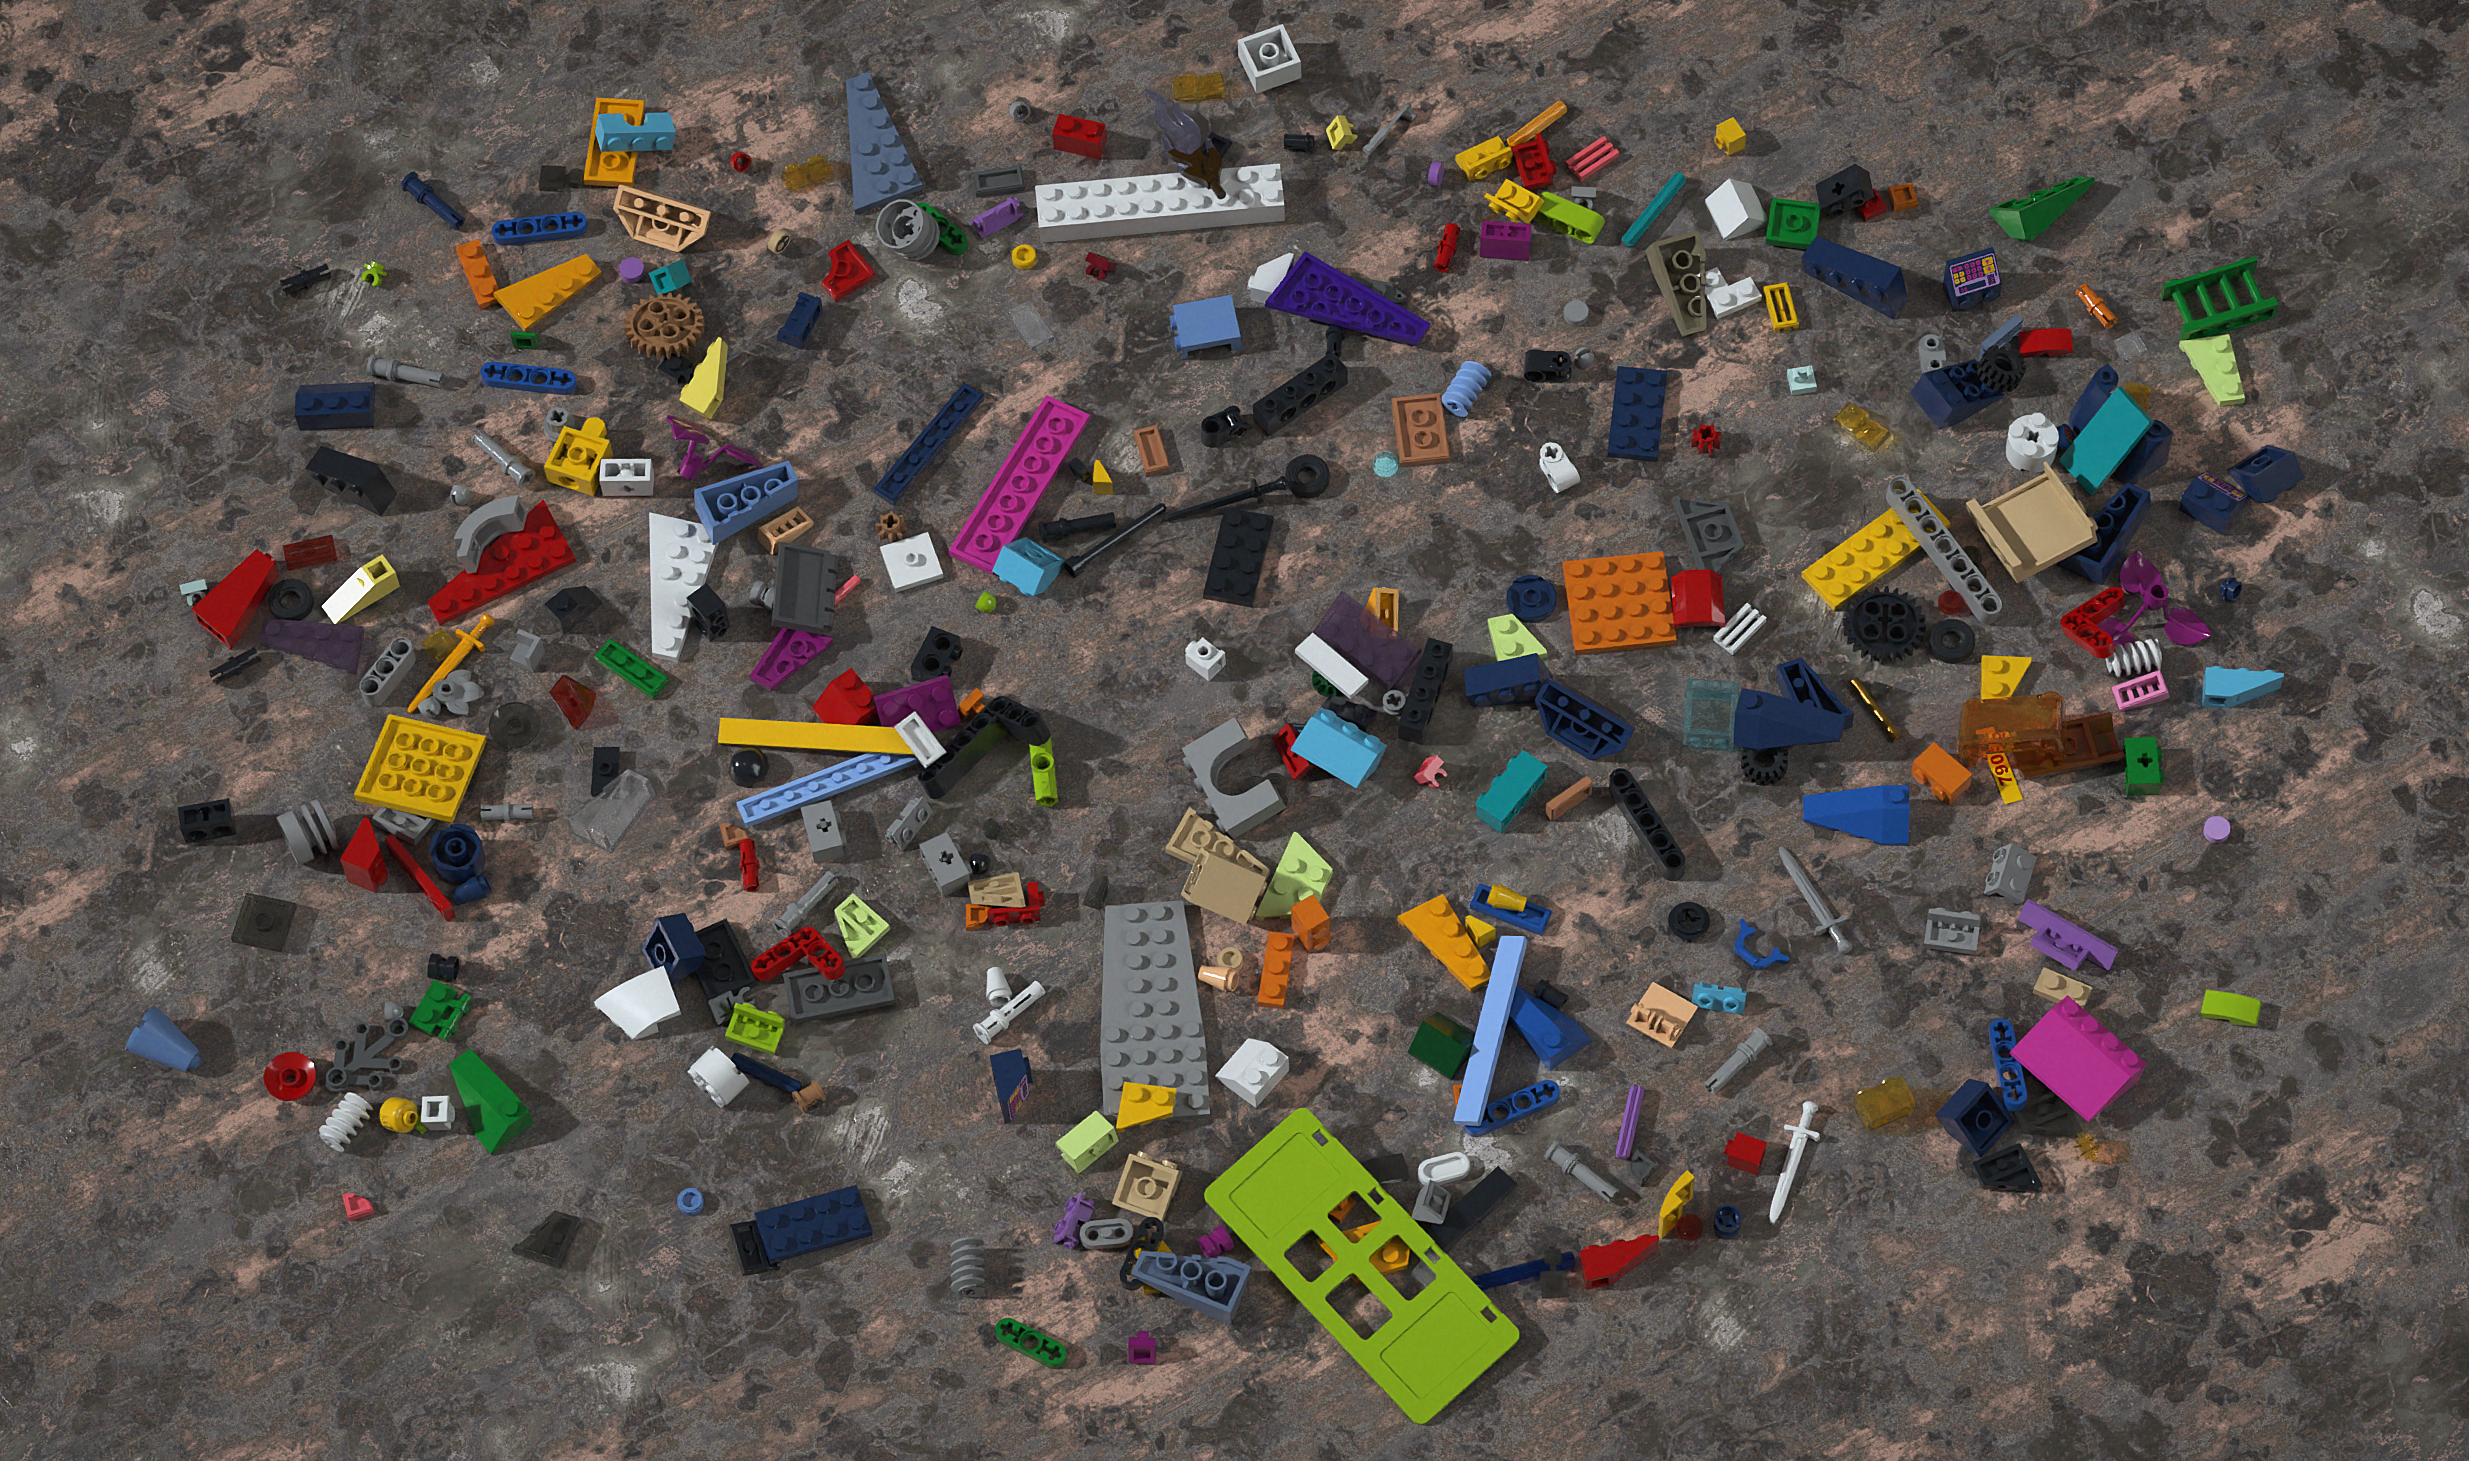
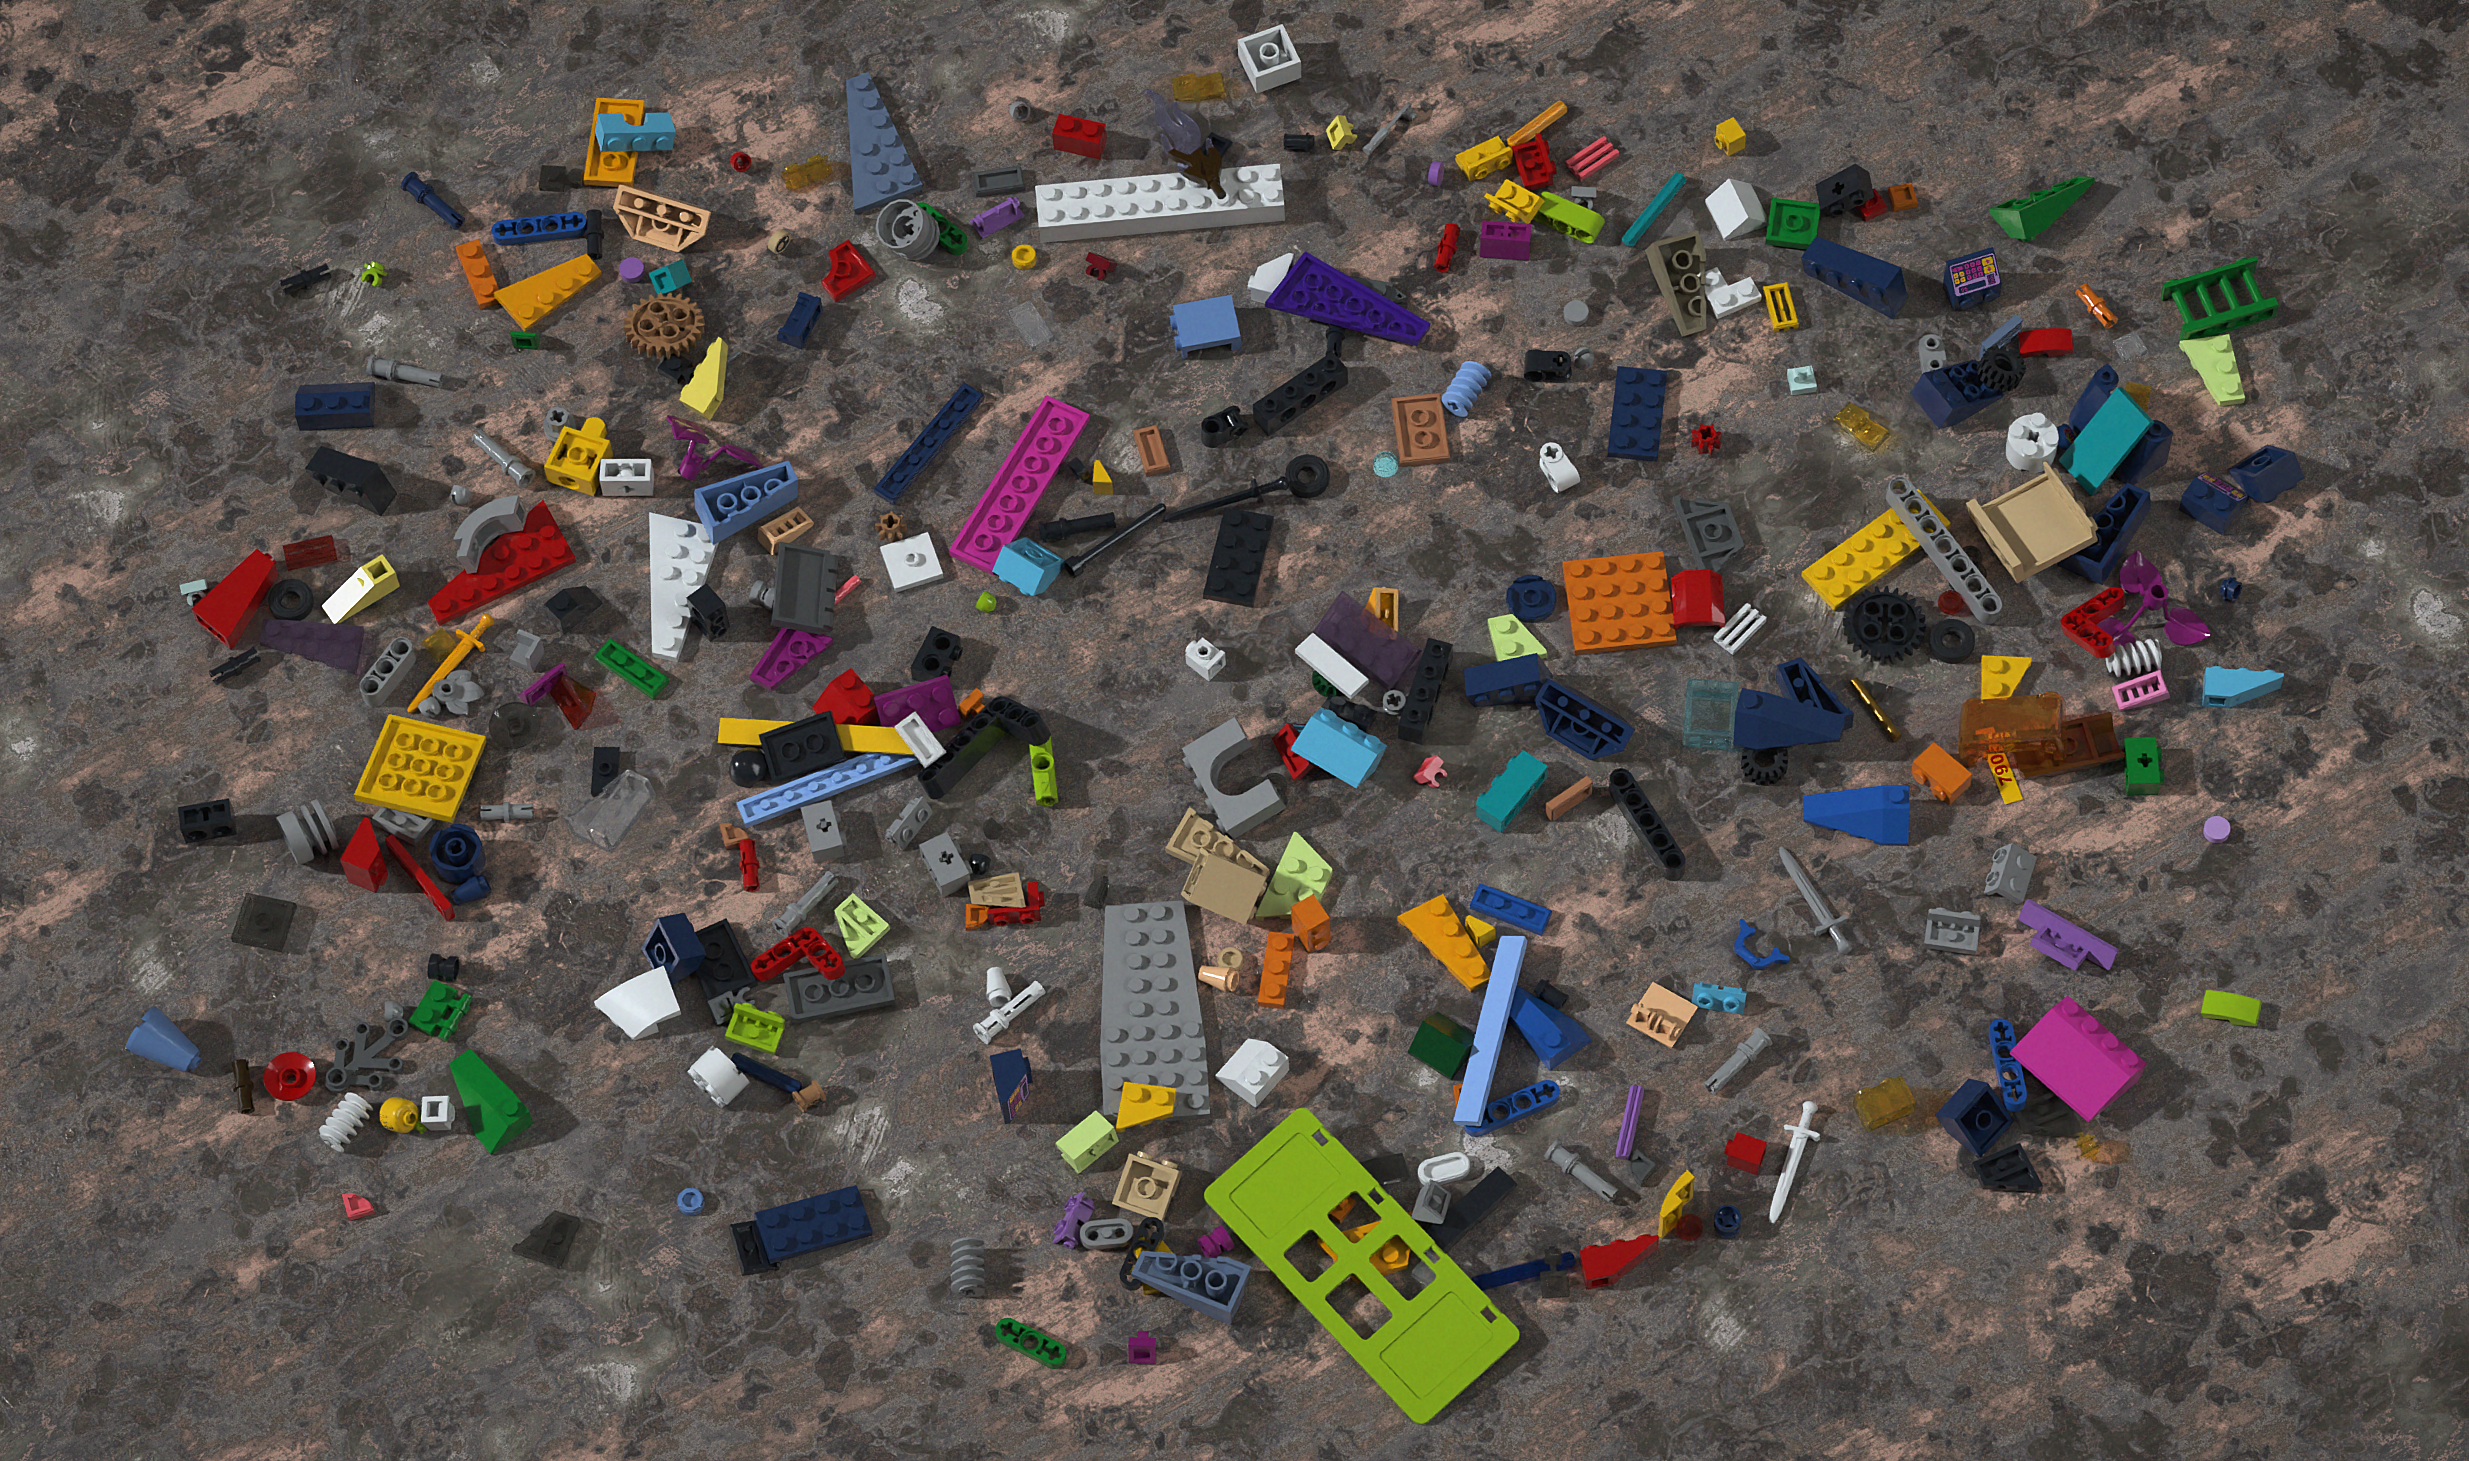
(243, 1086): none -> dark brown pin
(529, 374): blue beam -> none
(542, 685): none -> magenta slope
(594, 234): none -> black pin
(802, 747): none -> black tile
(1505, 898): yellow cone -> none
(1695, 913): black gear -> none
(2057, 986): tan plate -> none

